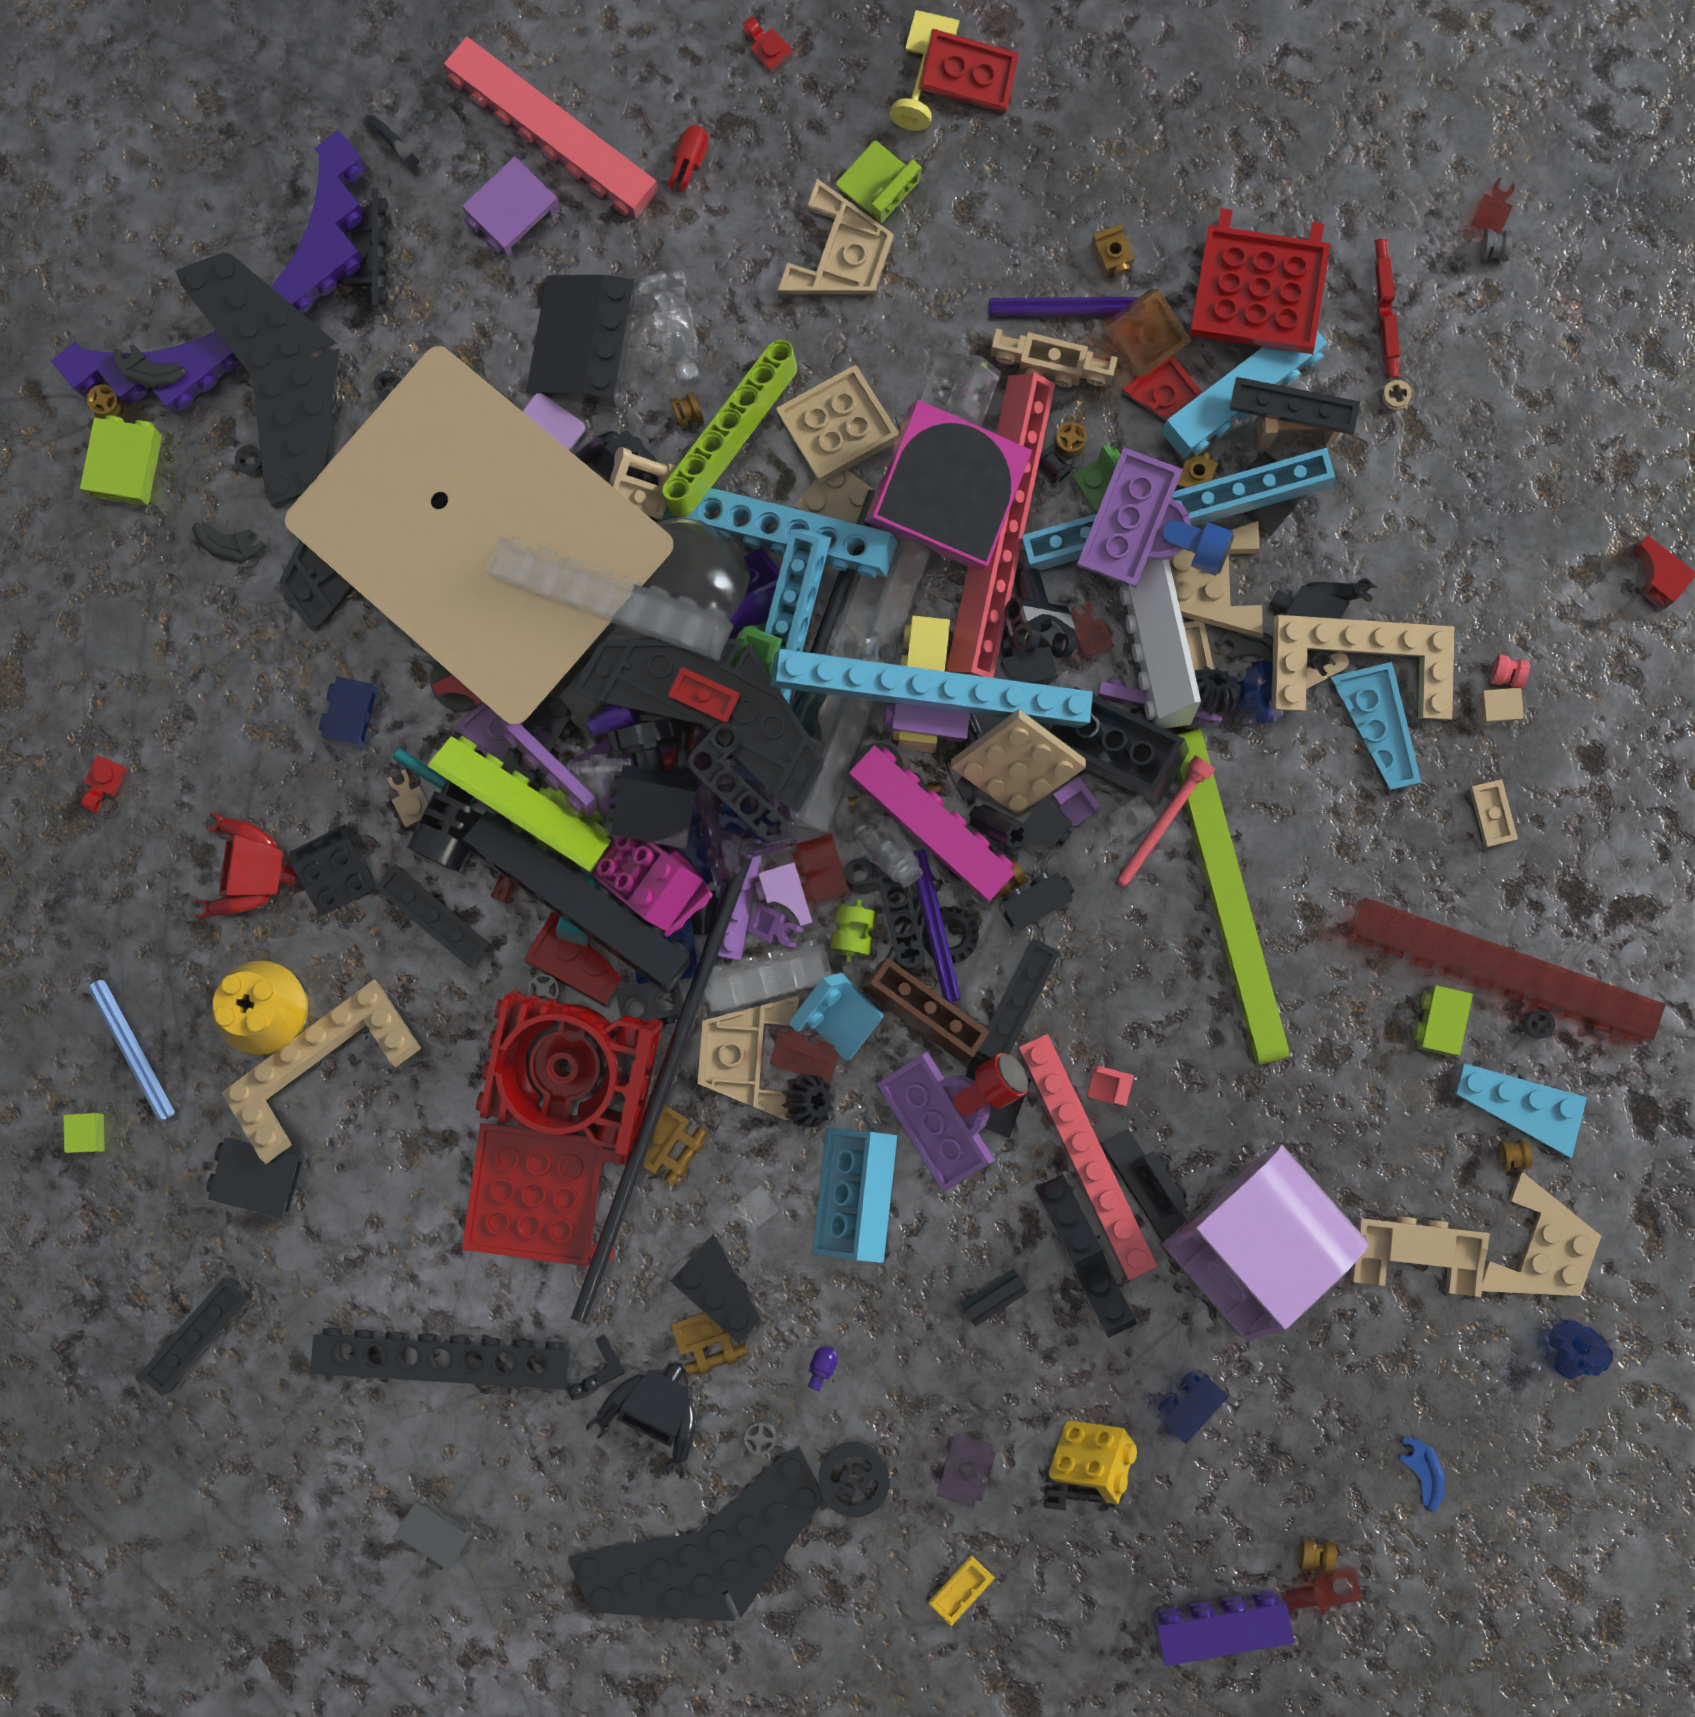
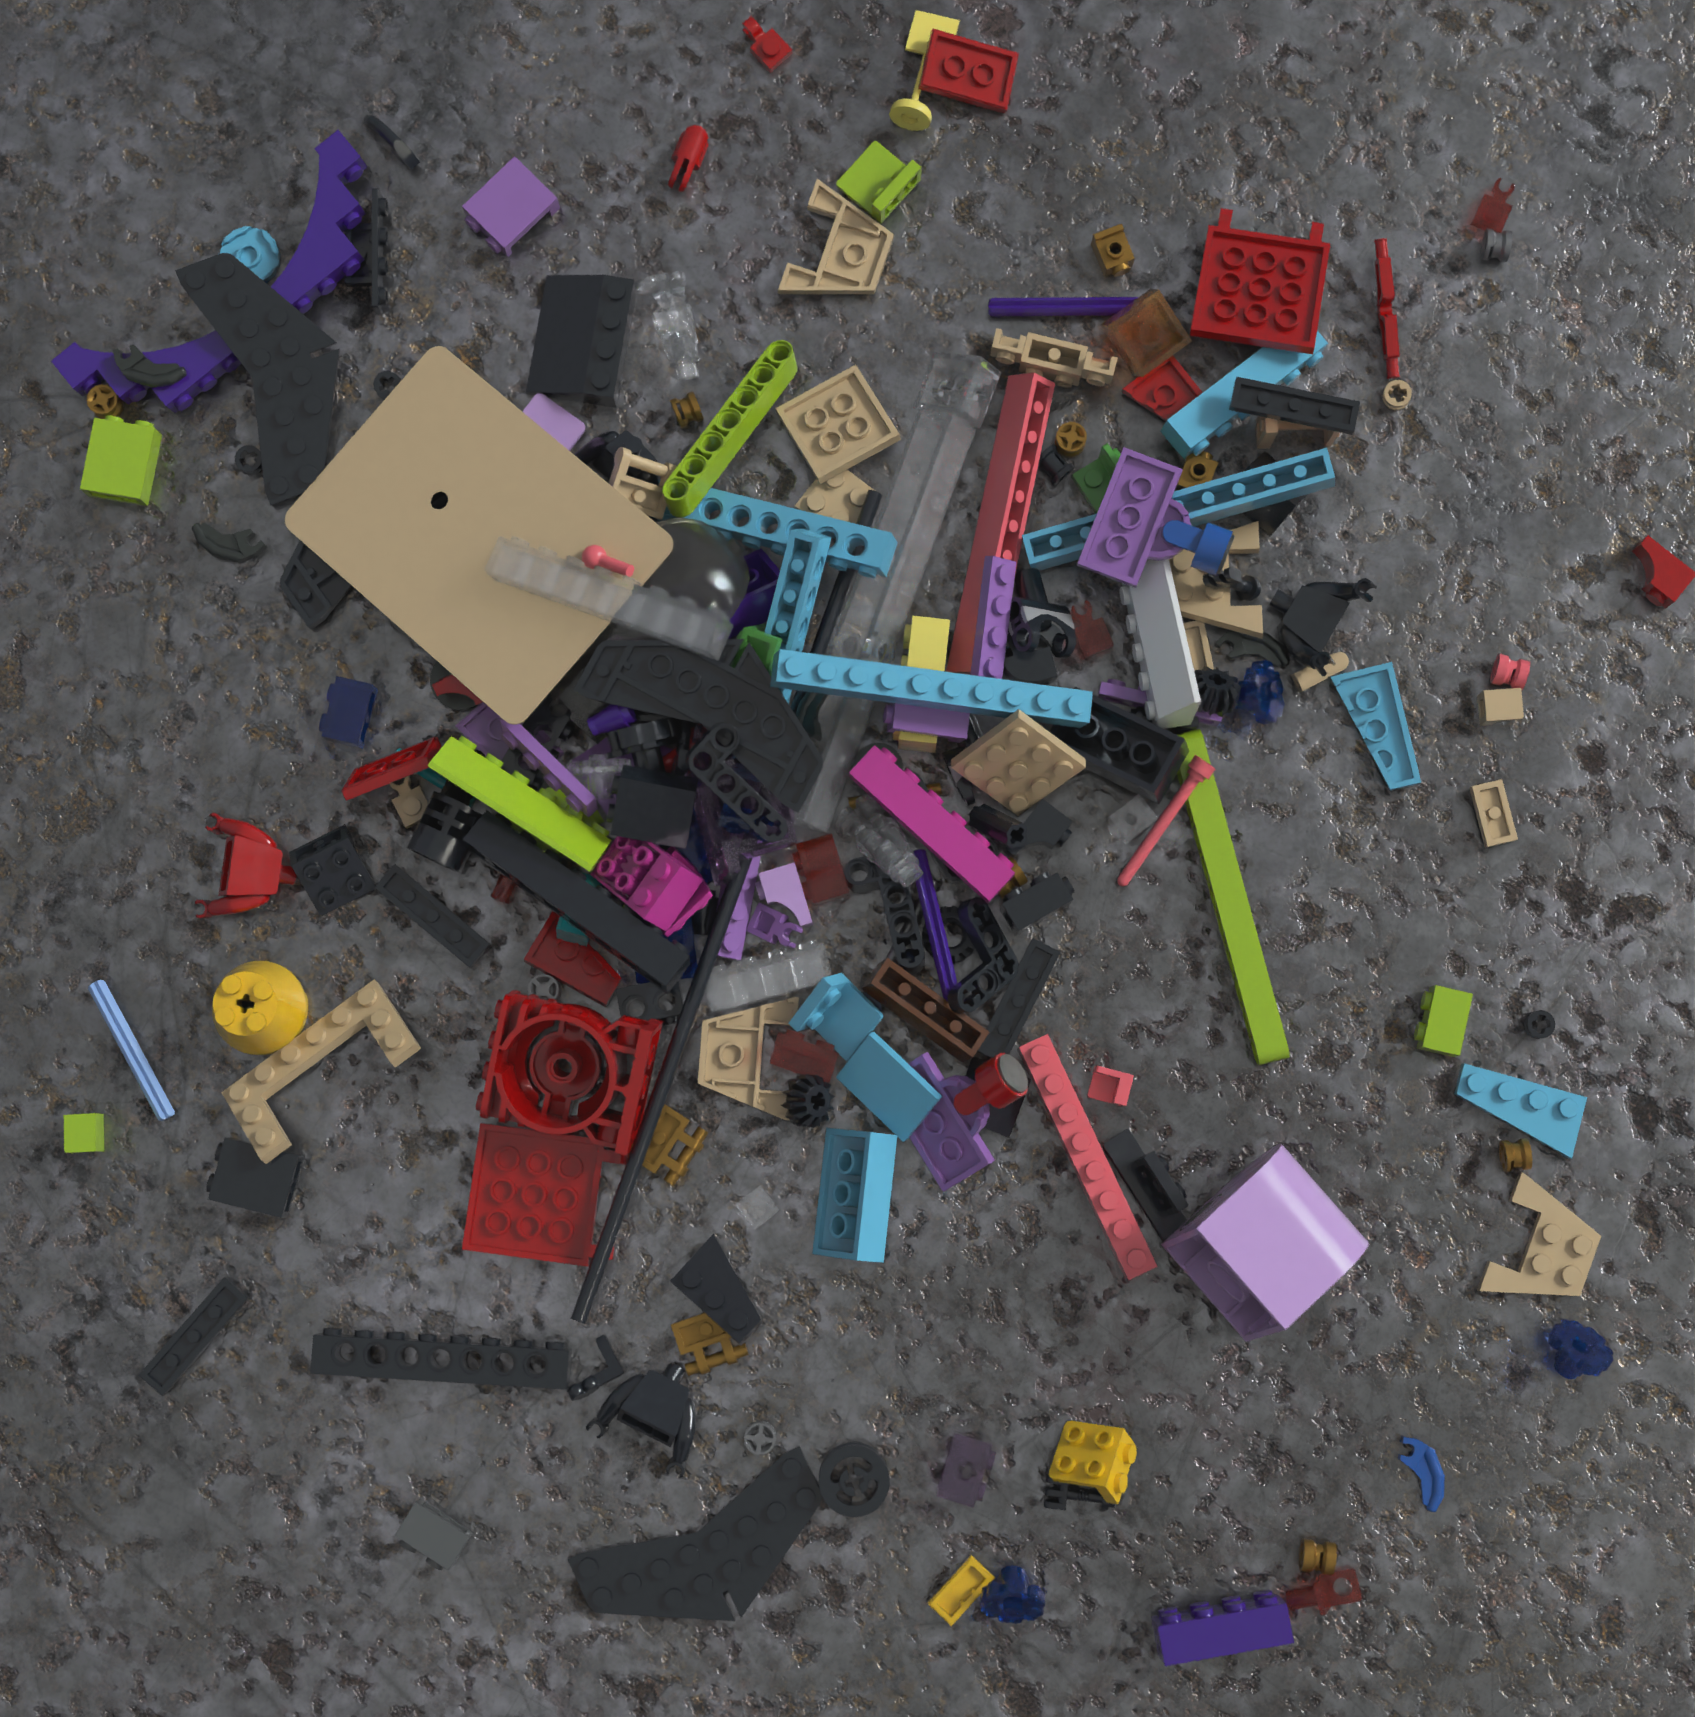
(103, 779): red plate -> none
(255, 250): none -> medium azure tile
(391, 768): none -> red tile
(551, 128): coral brick -> none
(596, 556): none -> coral bar
(704, 695): red plate -> none
(822, 1366): dark purple cylinder -> none
(853, 930): lime wheel -> none
(888, 1086): none -> medium azure tile
(948, 485): black tile -> none
(991, 965): none -> black beam
(993, 617): none -> medium lavender plate
(994, 1297): black axle -> none
(1012, 1597): none -> clear blue plant
(1076, 801): medium lavender panel -> none
(1085, 1256): black bracket -> none
(1191, 1405): clear blue bracket -> none
(1246, 587): none -> black hinge
(1298, 634): tan plate -> none
(1433, 1245): tan bracket -> none
(1506, 970): clear red brick -> none

